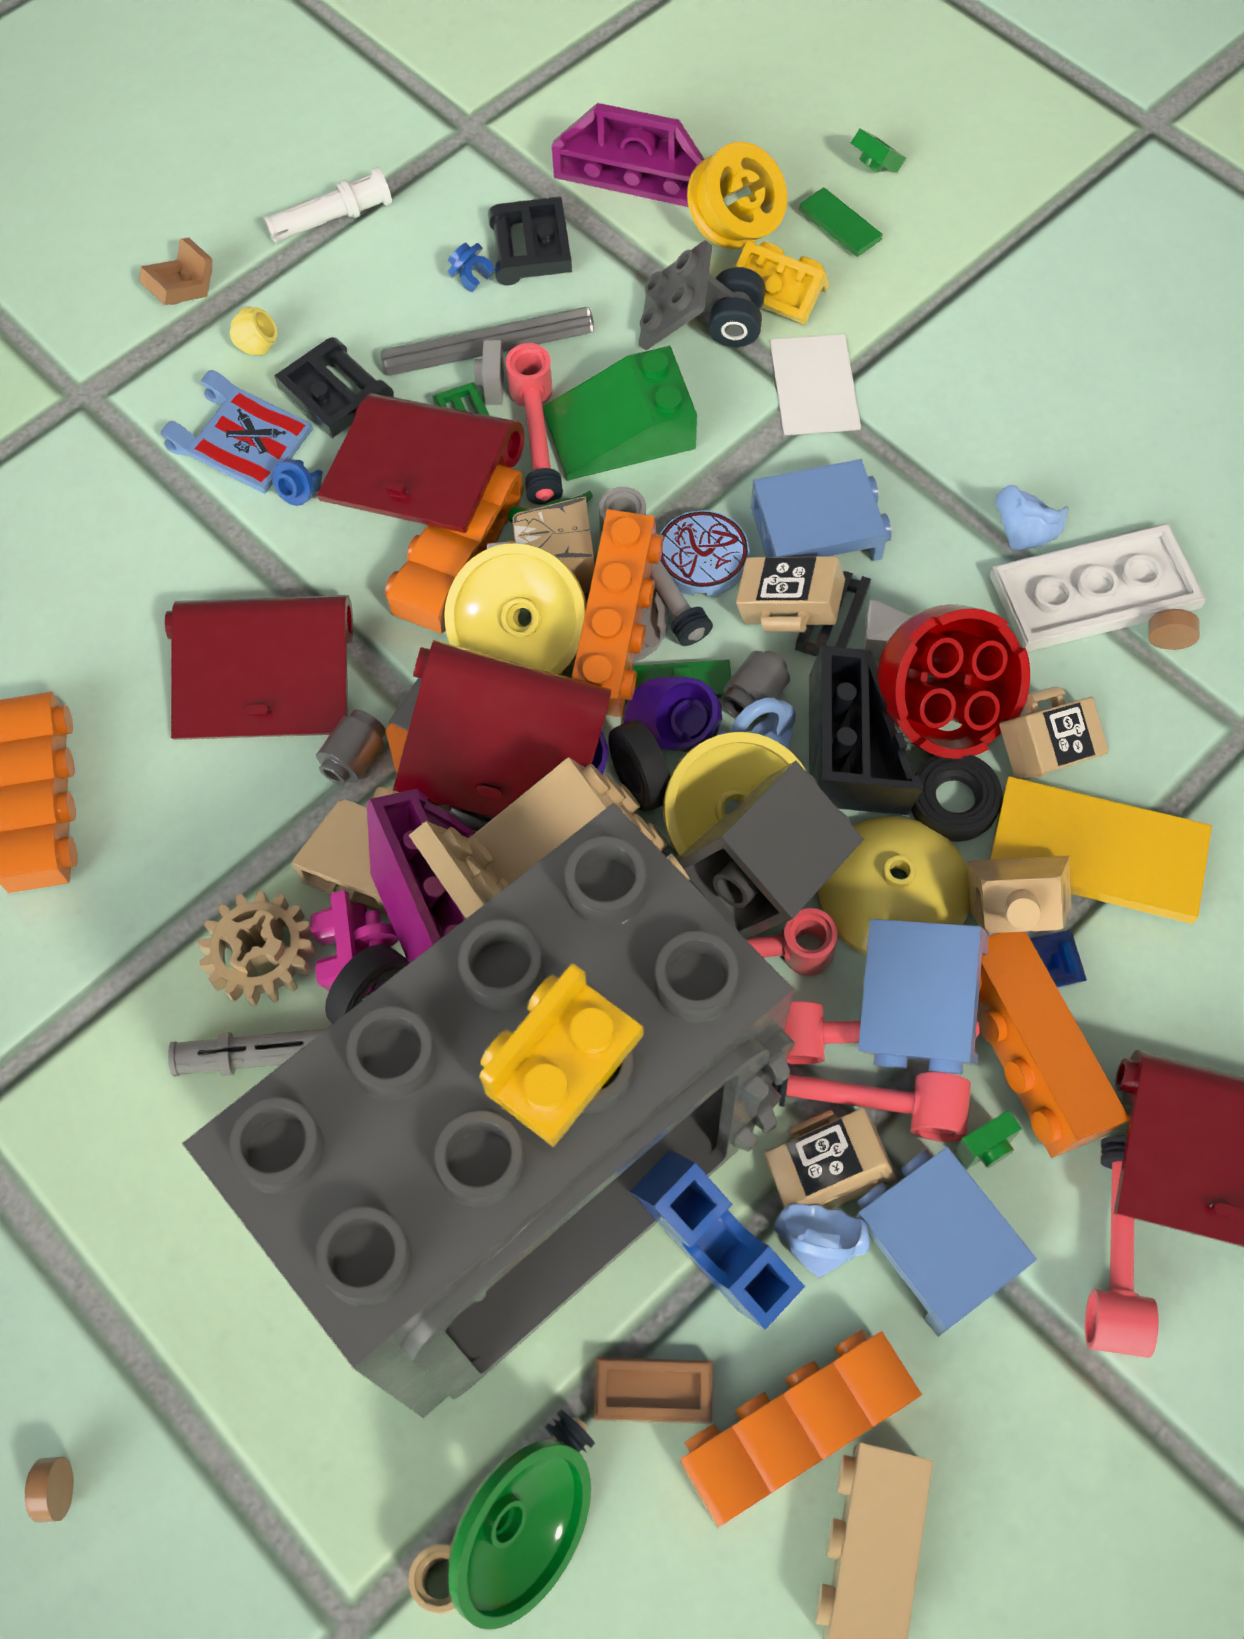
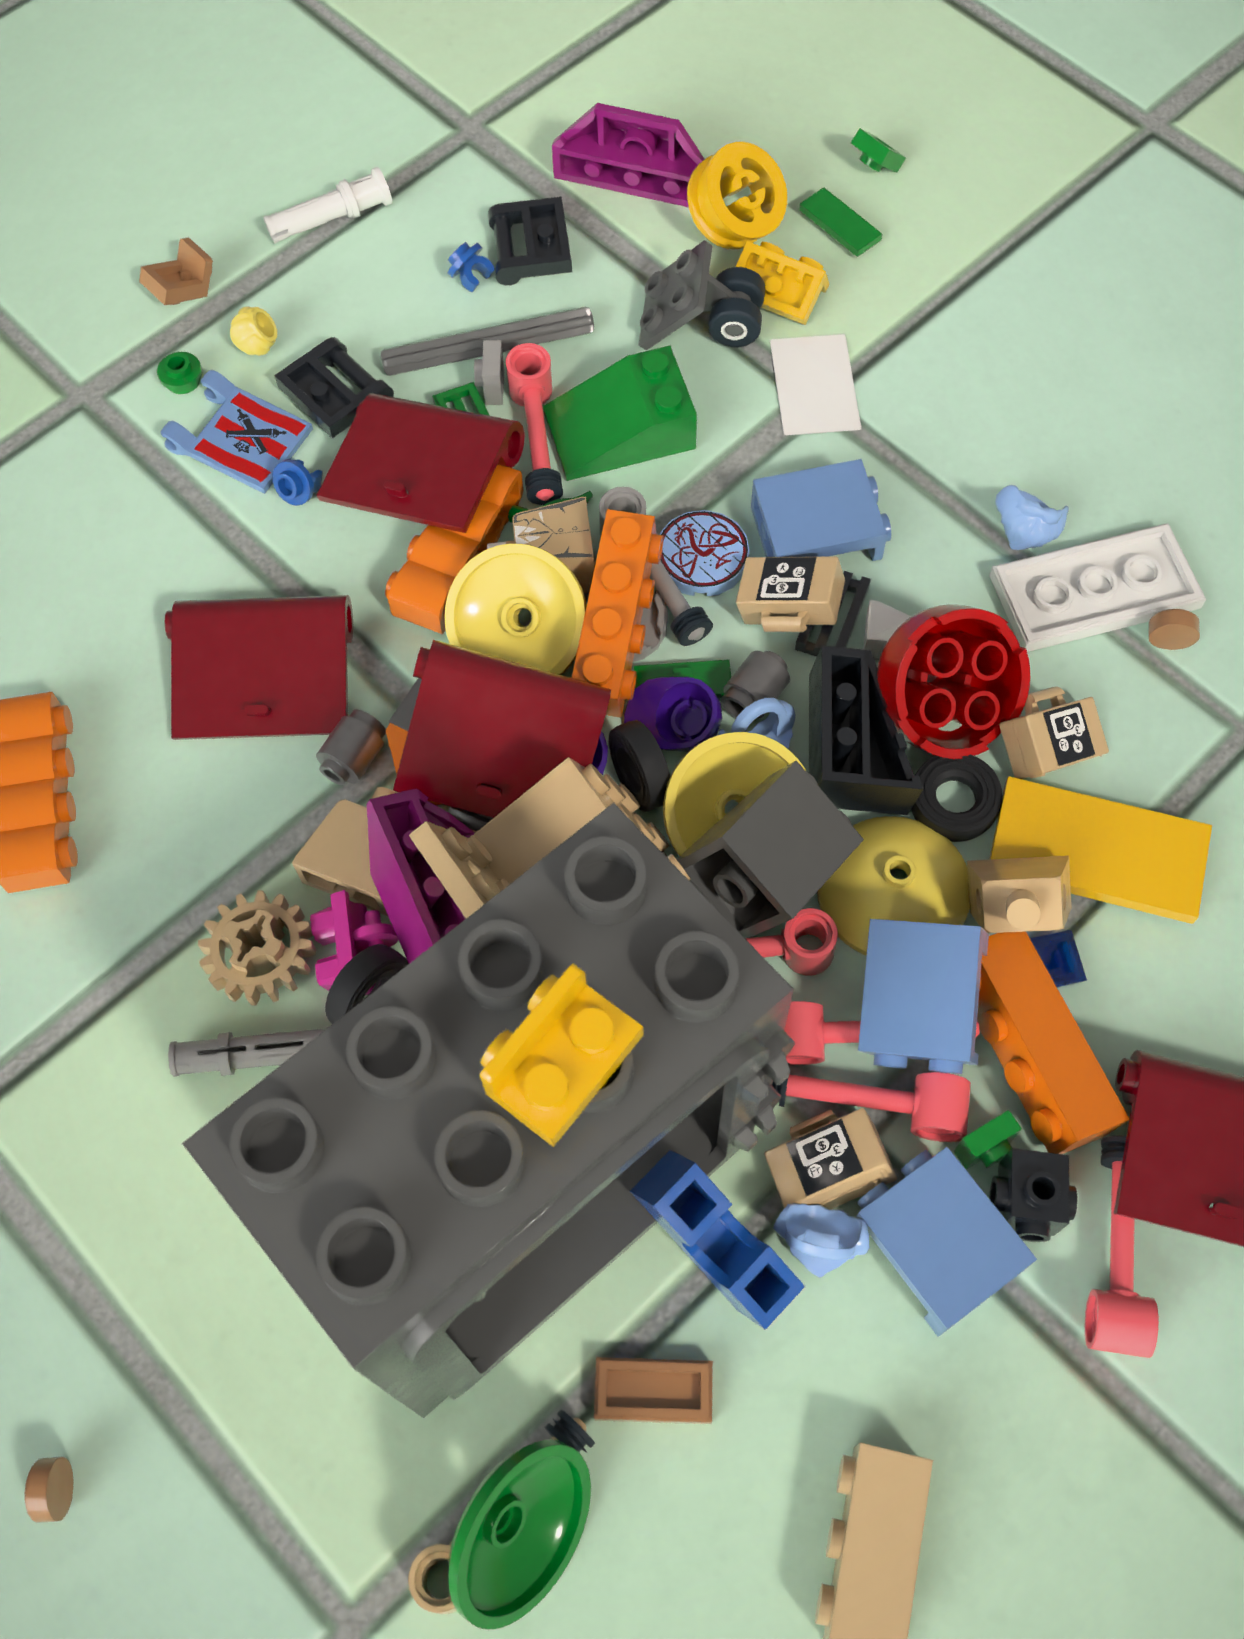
(180, 372): none -> green plate
(798, 1428): orange brick -> none
(1034, 1193): none -> black brick

